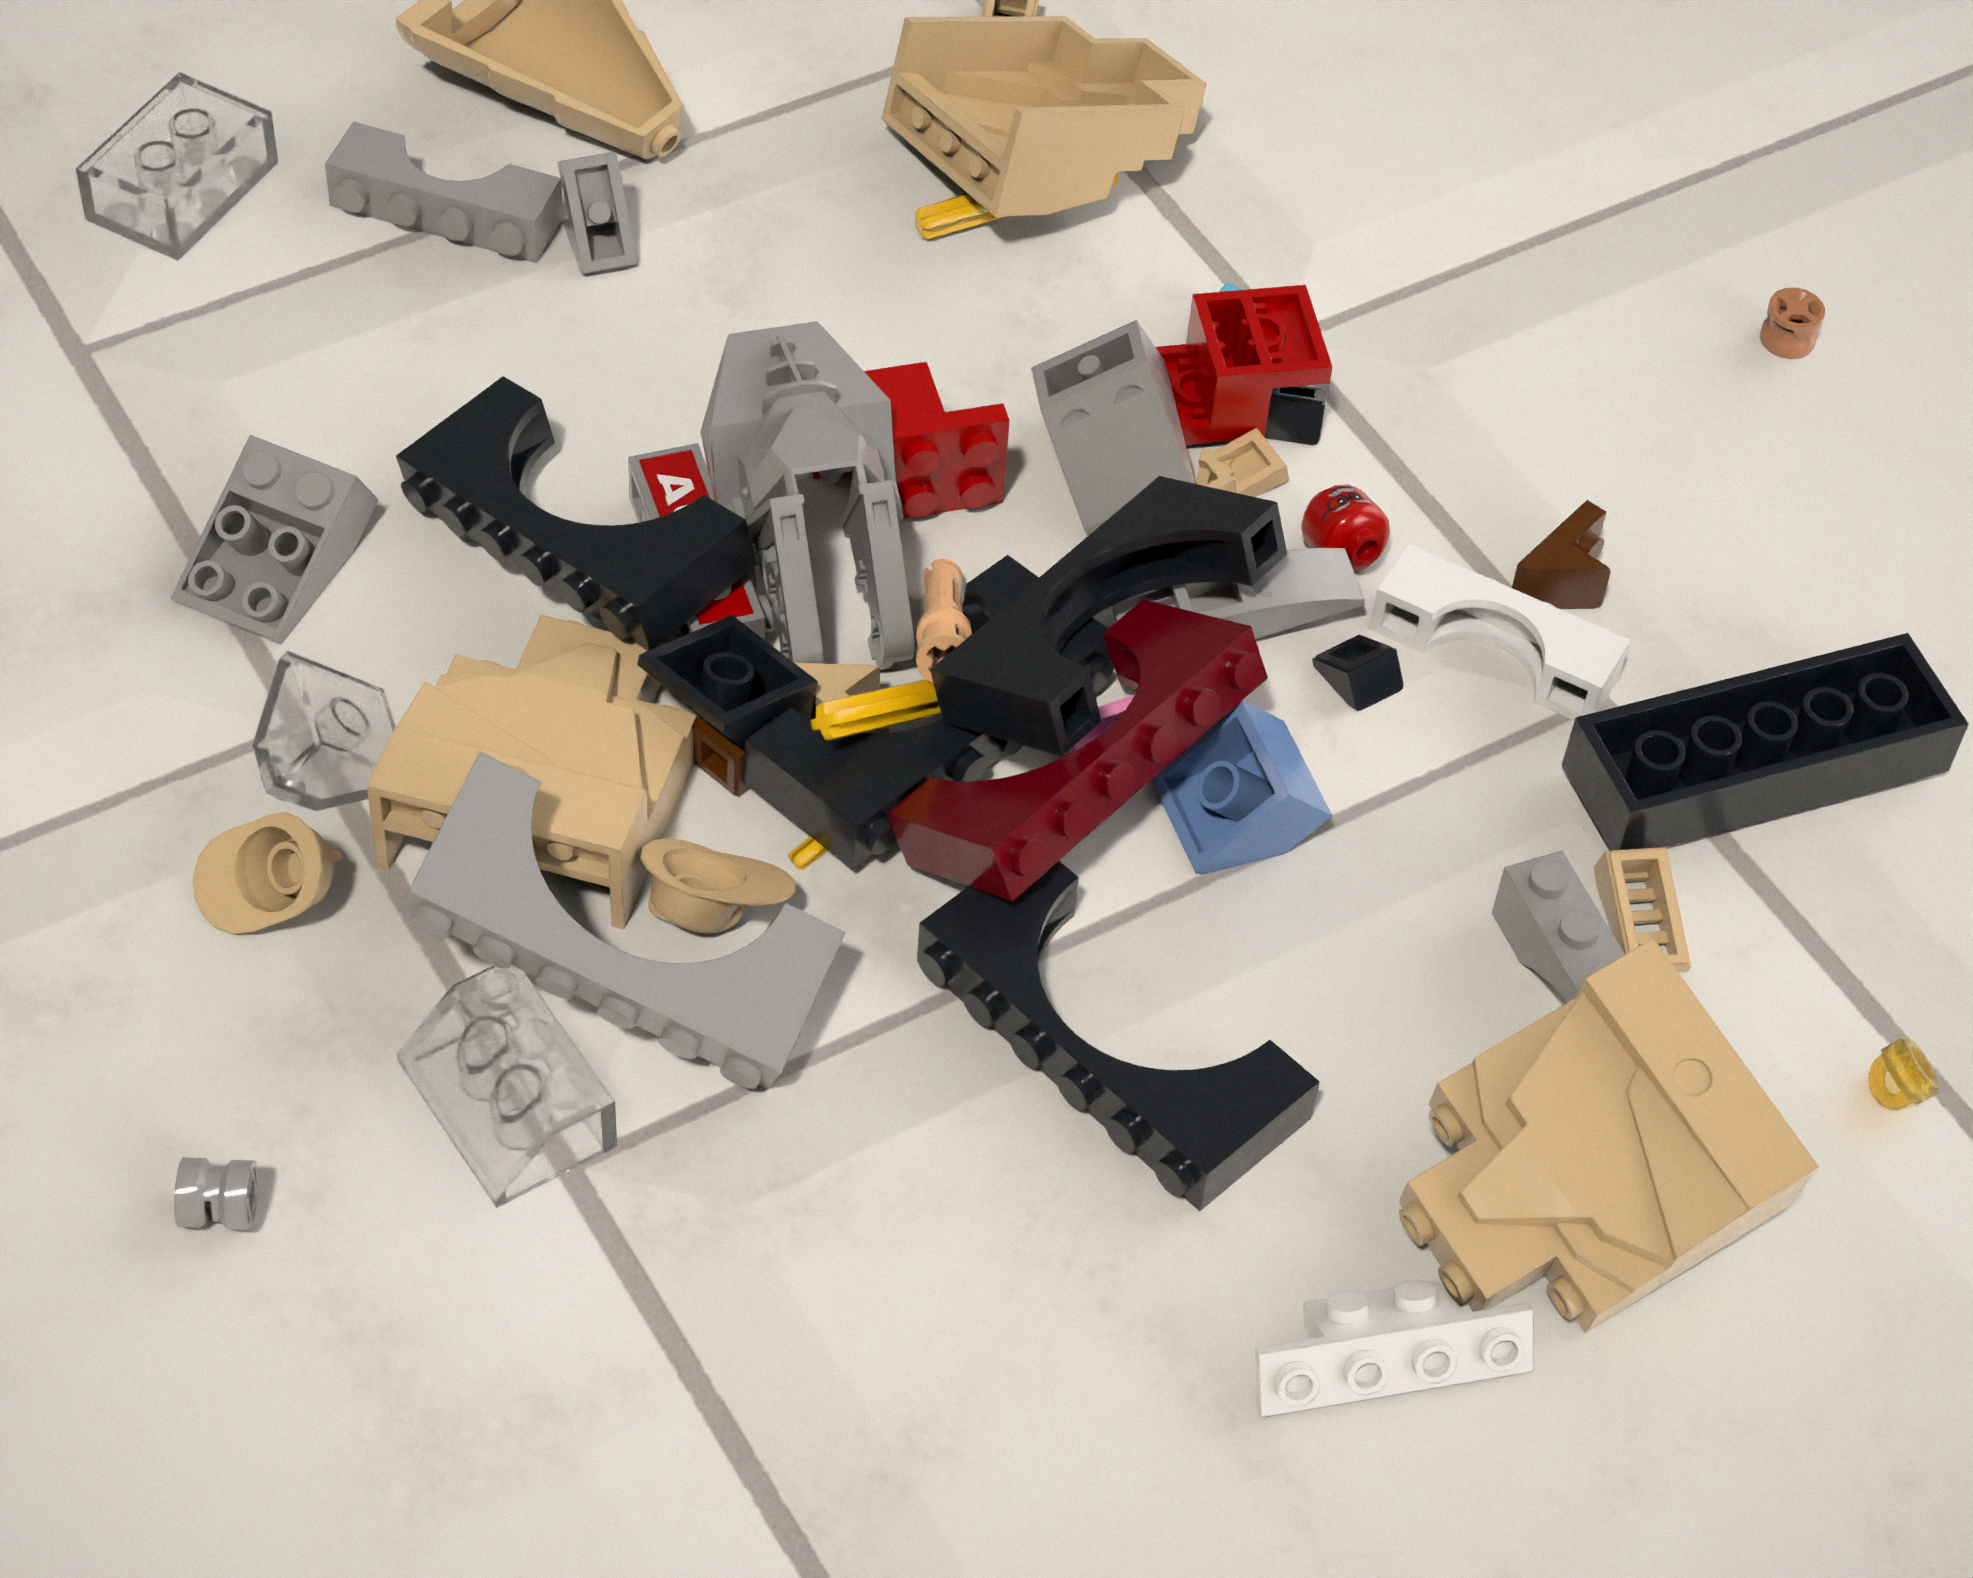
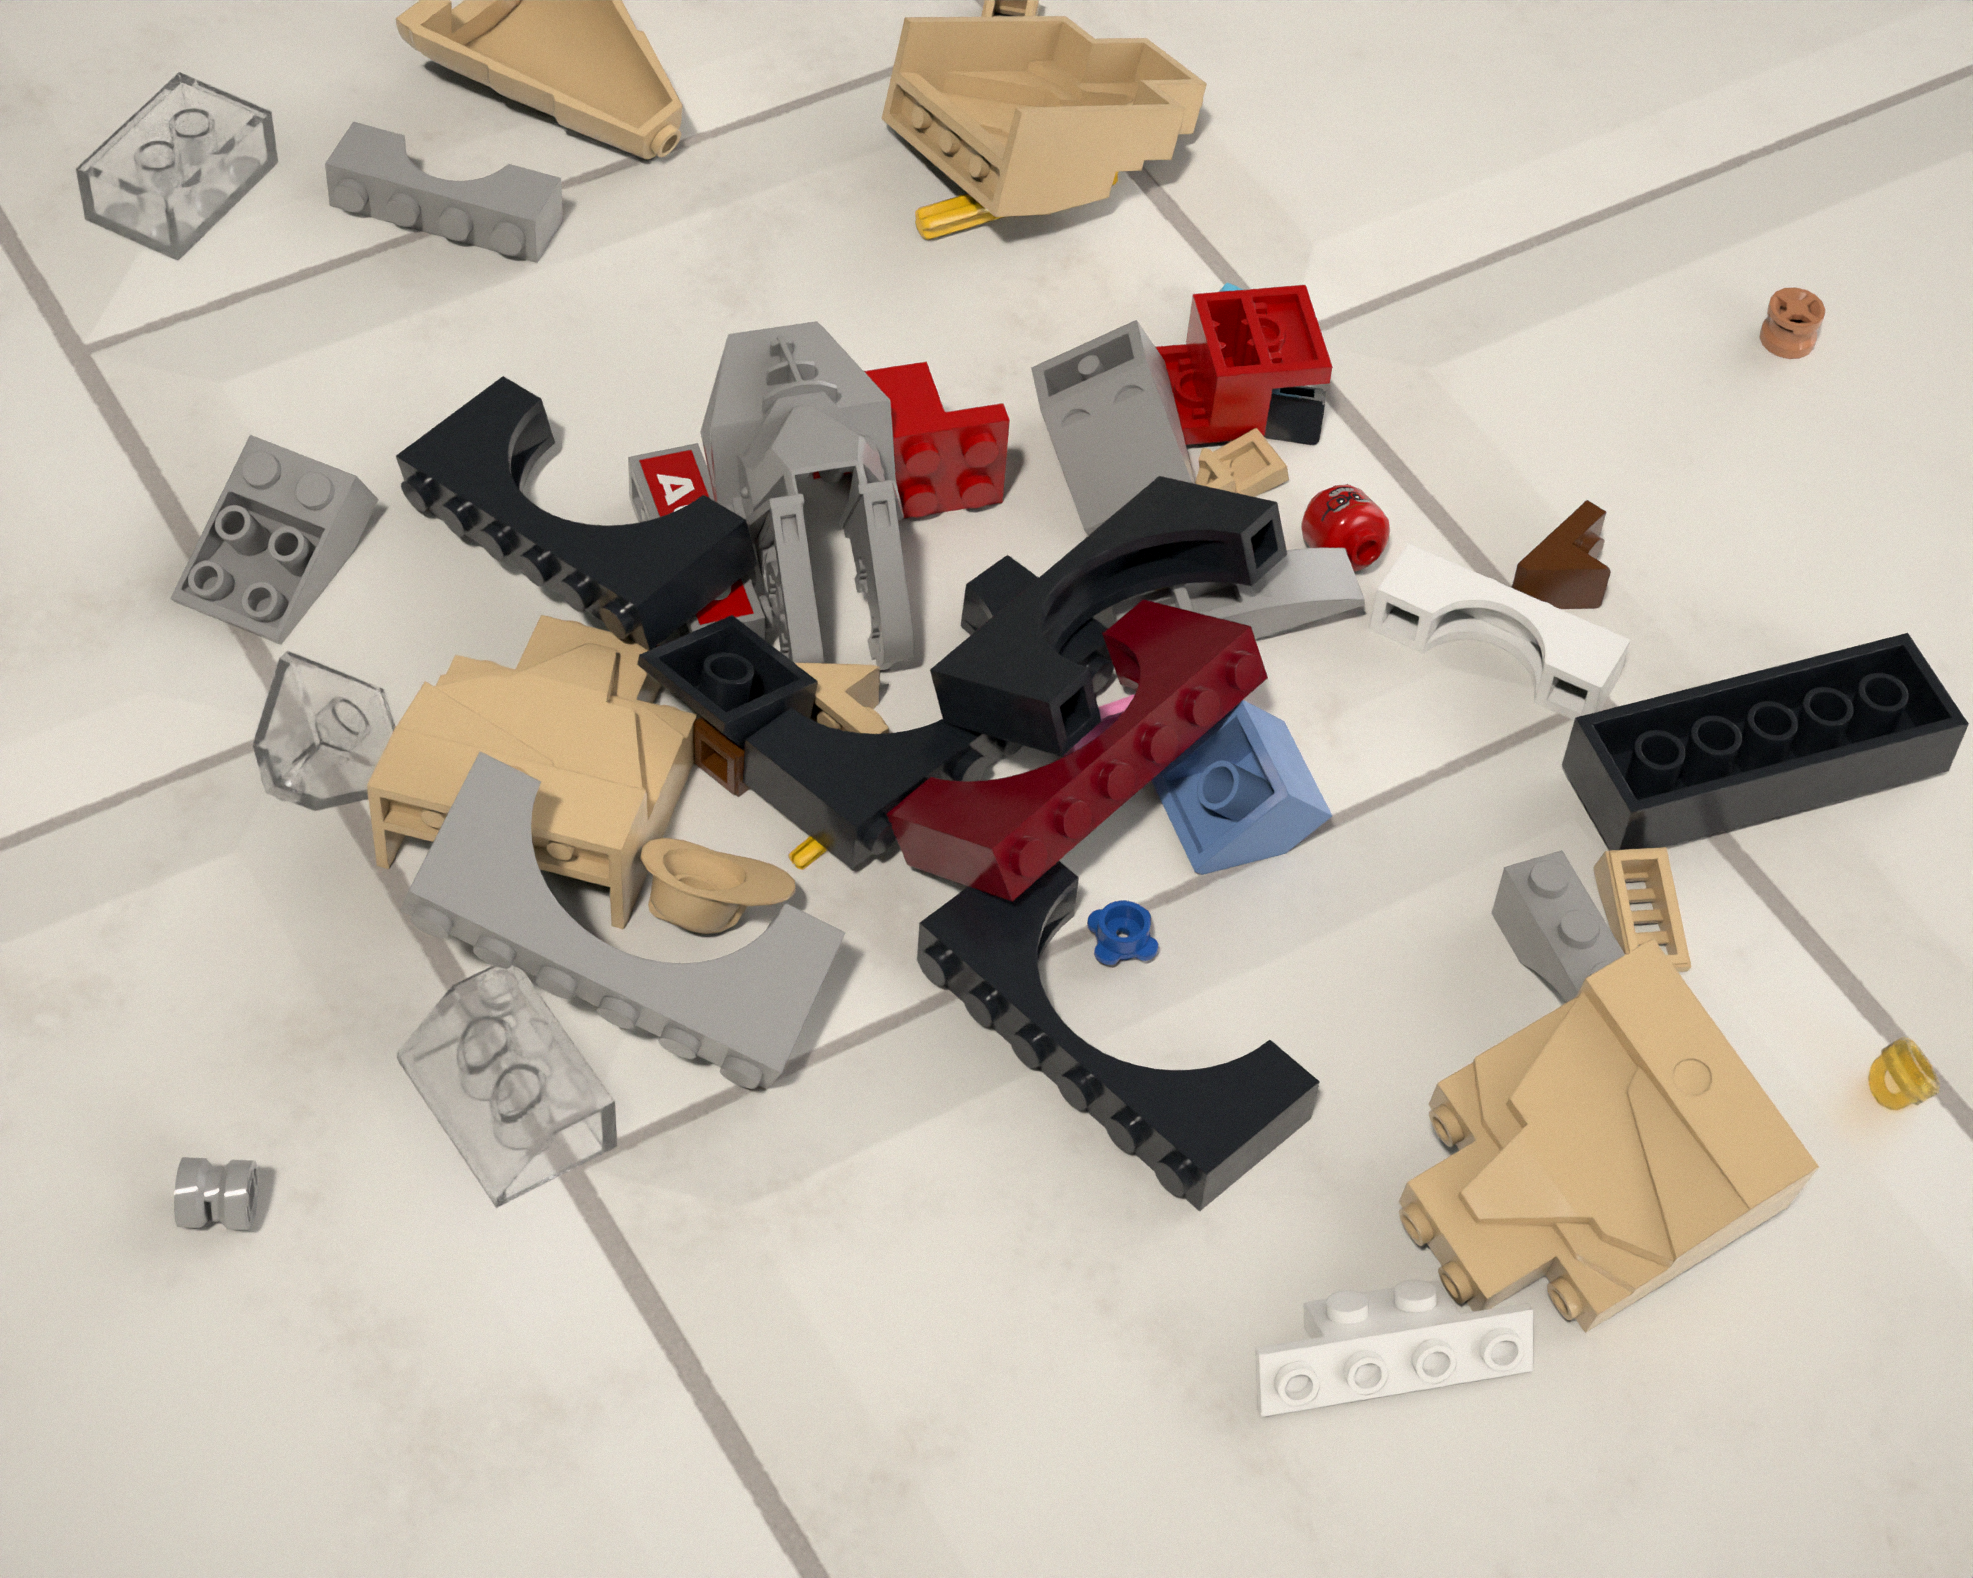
(262, 873): tan piece -> none
(597, 213): light grey slope -> none
(876, 710): yellow axle -> none
(943, 621): light nougat pin -> none
(1127, 919): none -> blue plate
(1361, 671): black slope -> none

